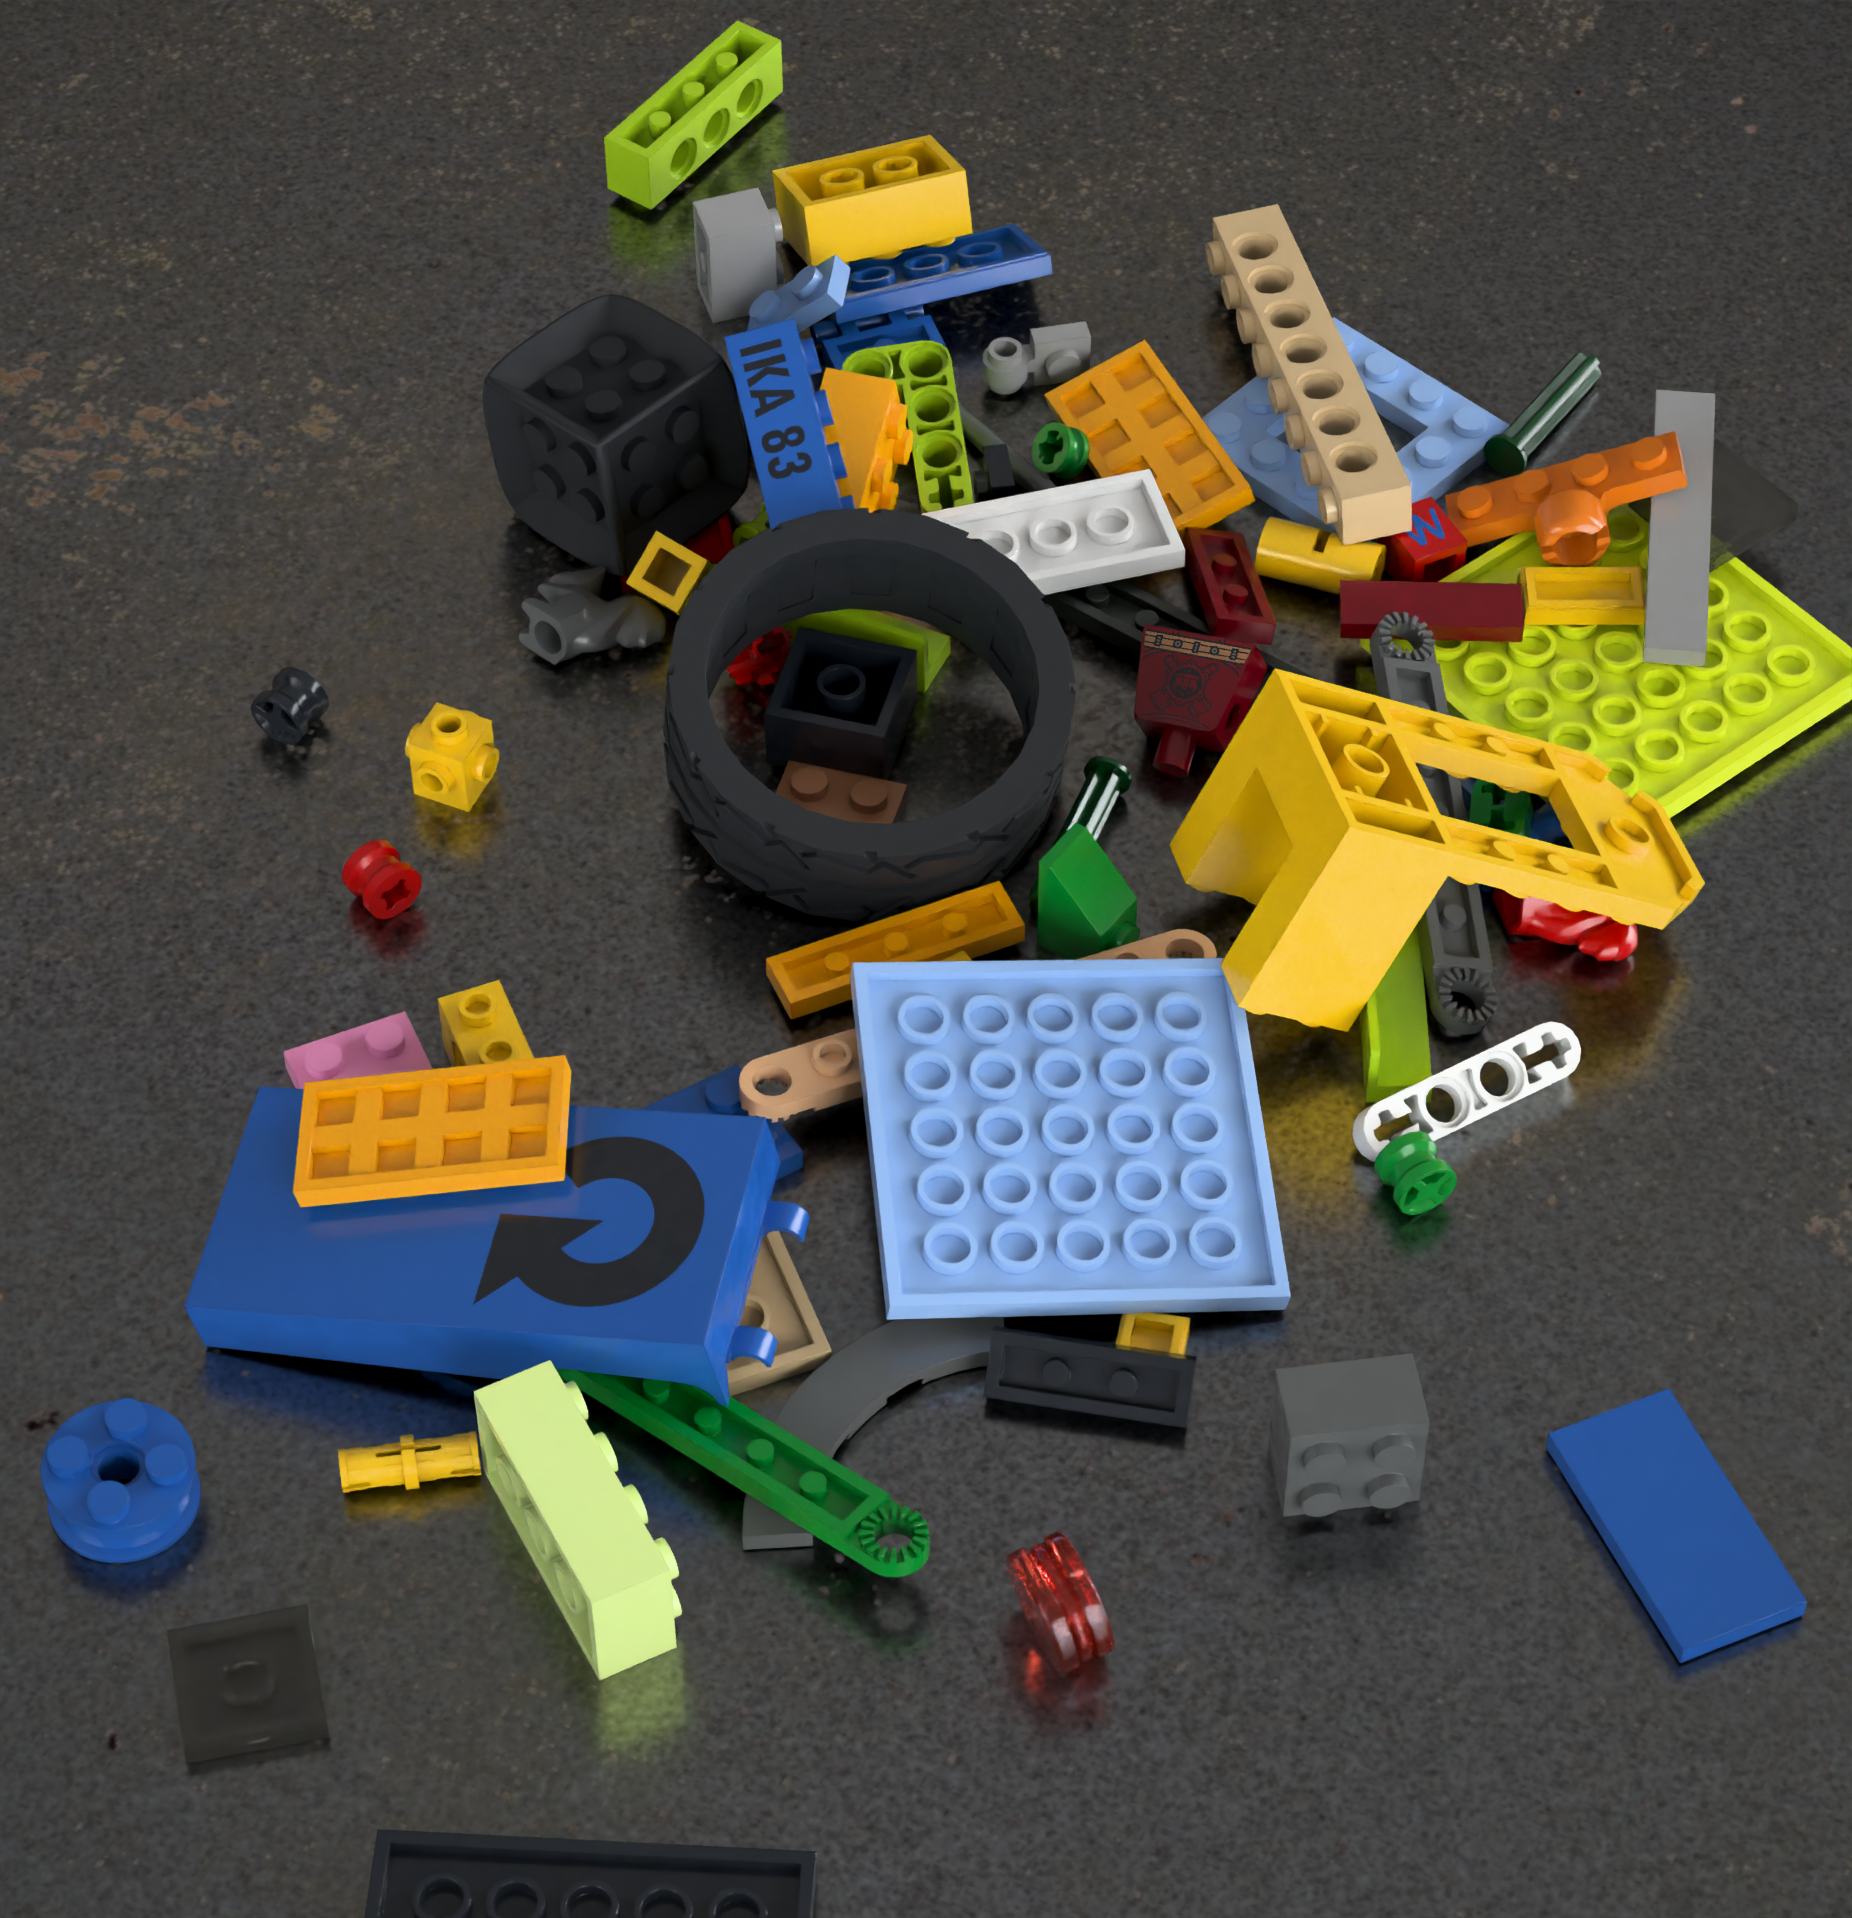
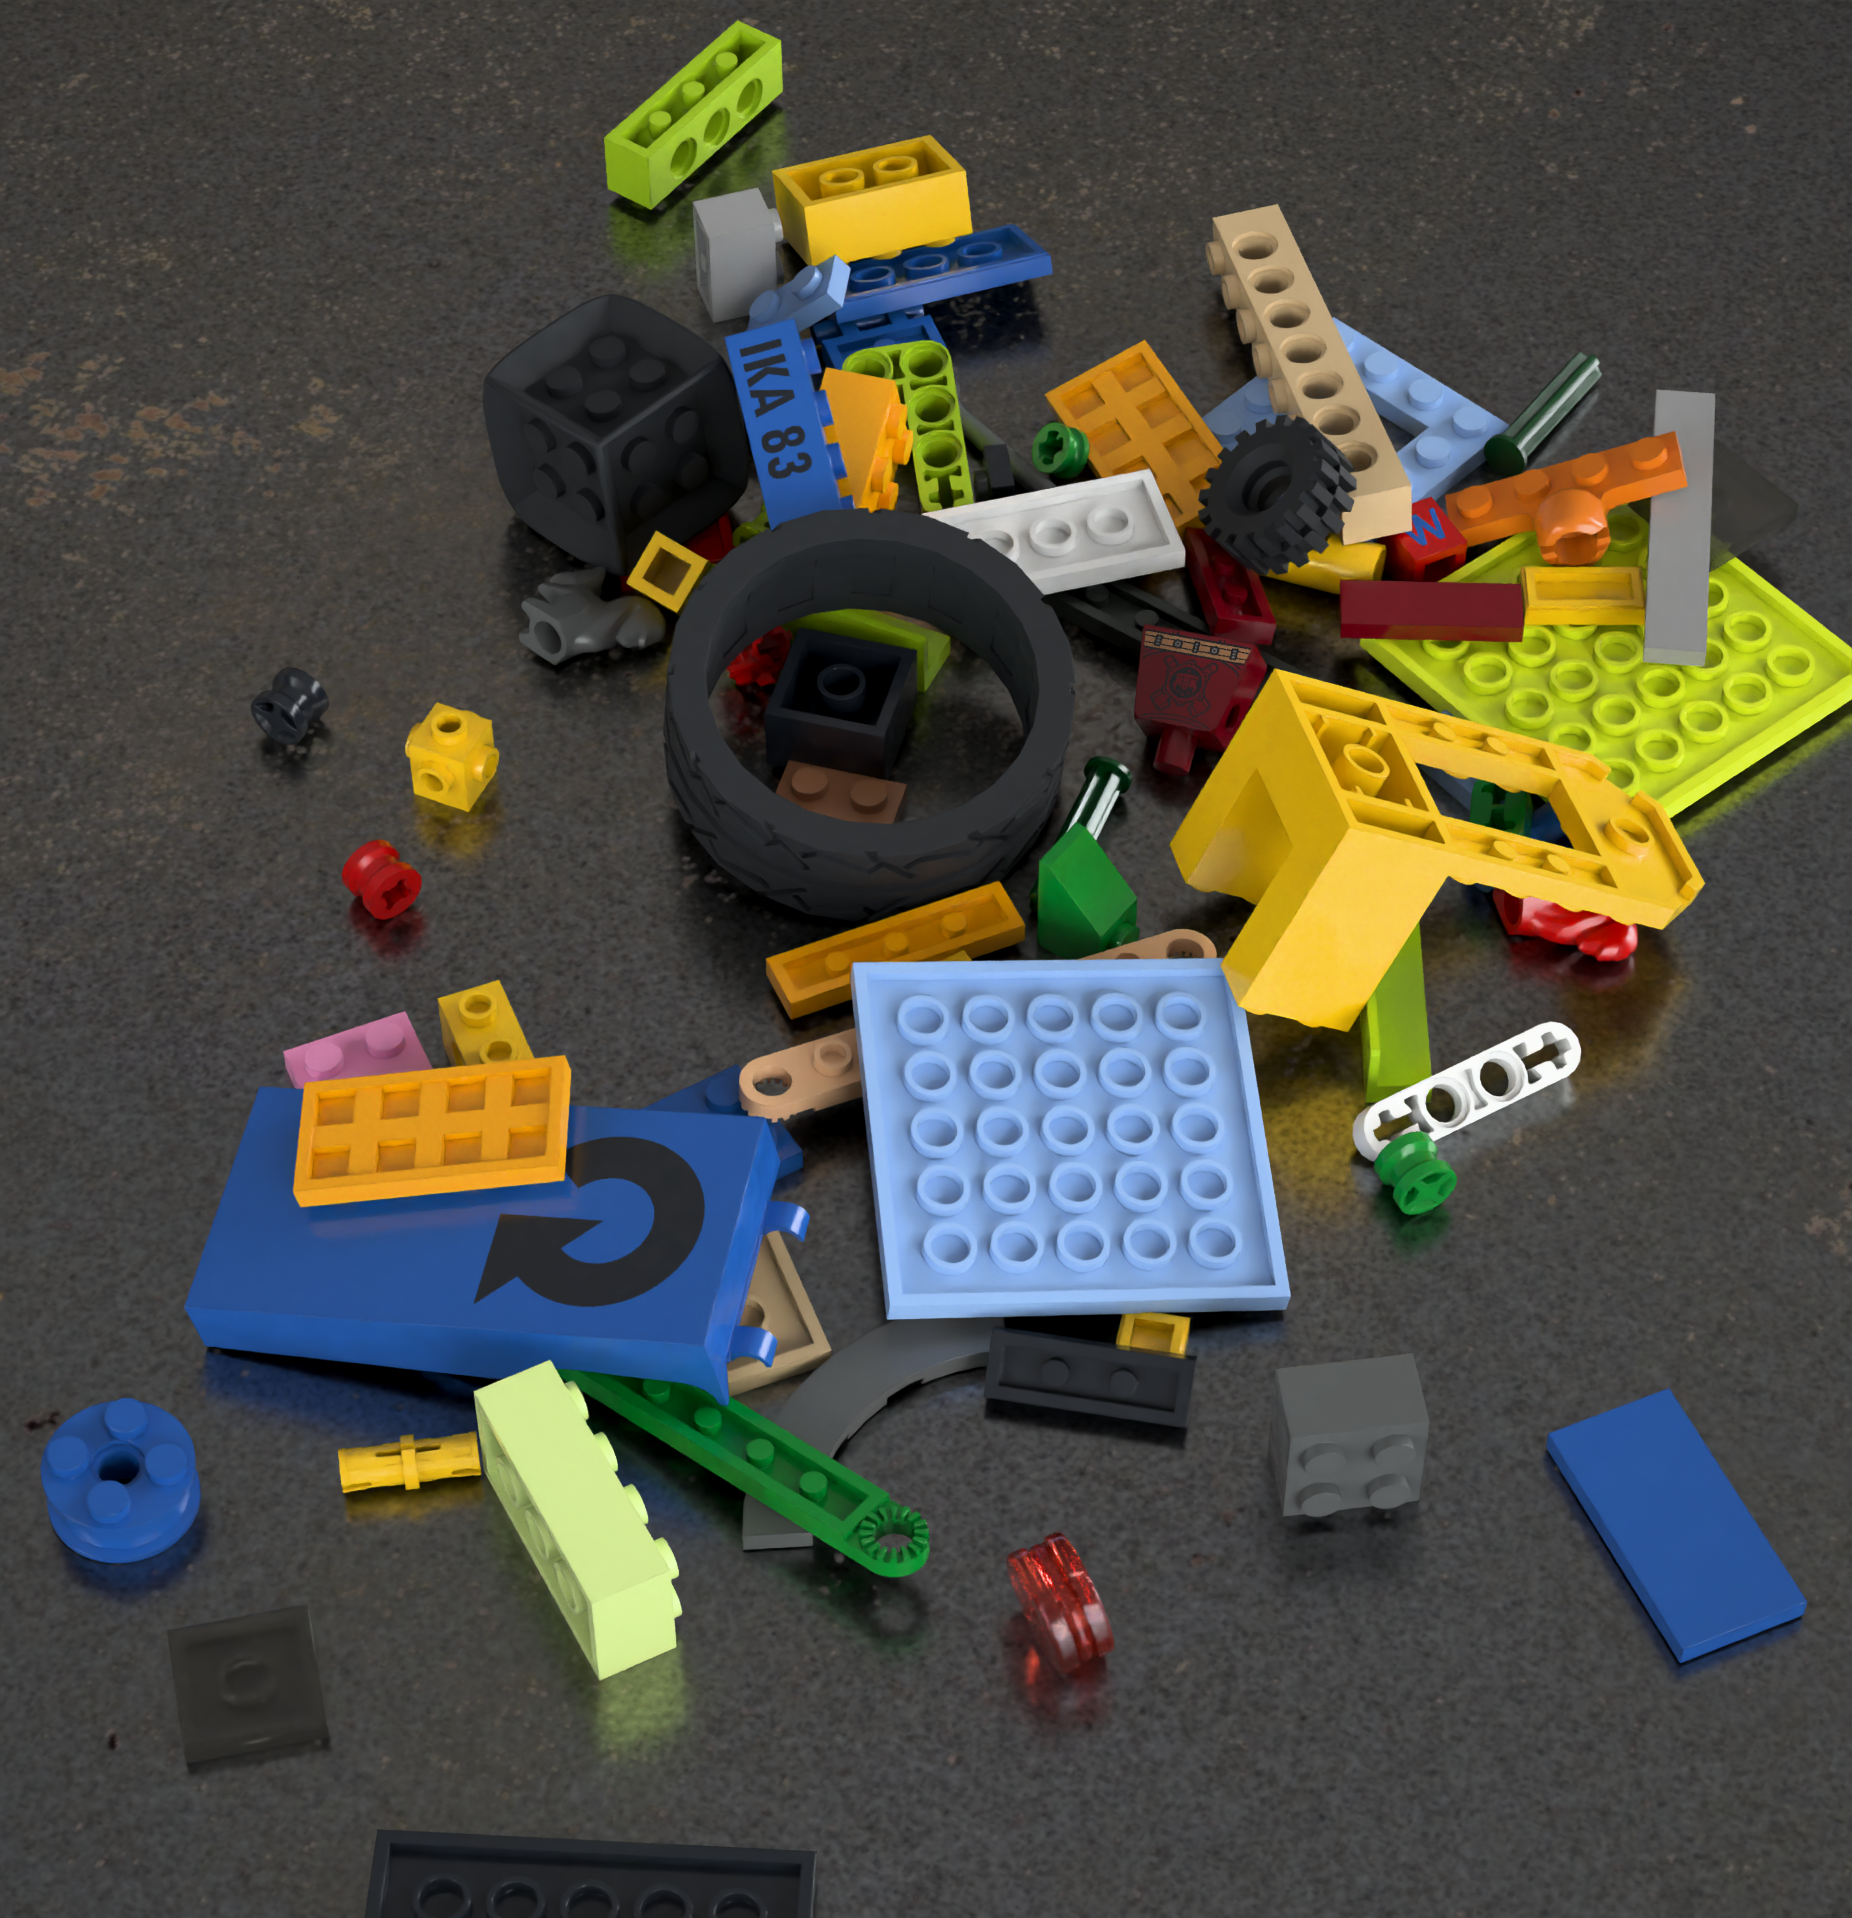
(1050, 358): light grey plate -> none
(1276, 461): none -> black tyre
(1453, 926): dark grey plate -> none

